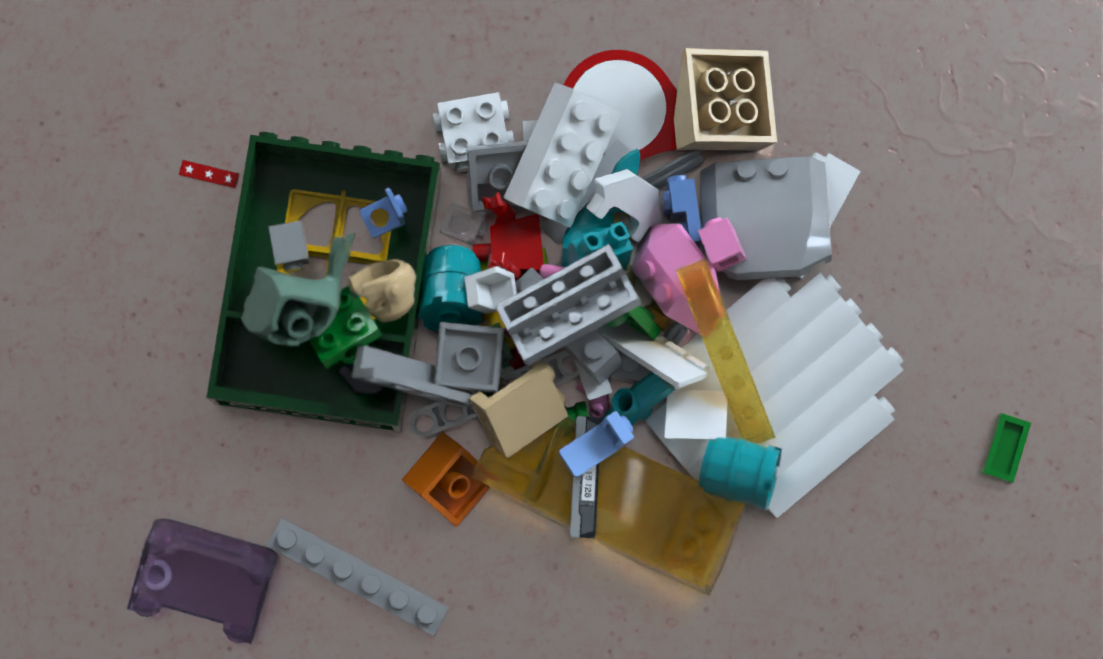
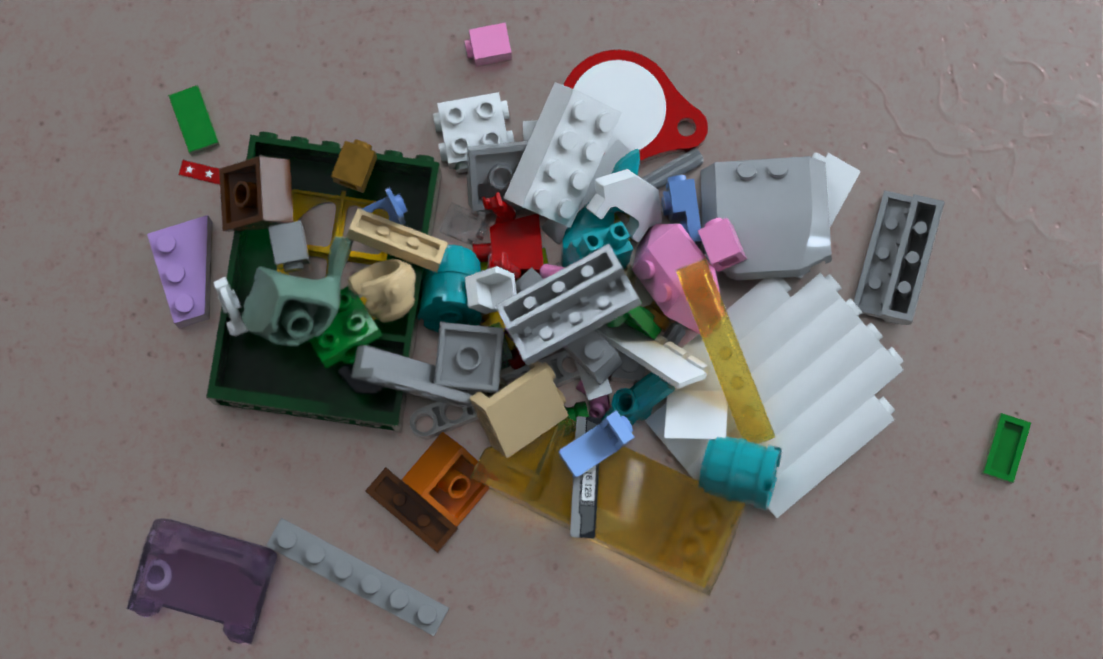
(184, 268): none -> lavender wedge
(193, 119): none -> green tile
(230, 305): none -> white piece
(256, 194): none -> reddish brown slope
(354, 165): none -> pearl gold brick
(397, 240): none -> tan plate
(411, 510): none -> reddish brown plate
(488, 45): none -> bright pink brick
(724, 100): tan slope -> none
(898, 257): none -> light grey brick

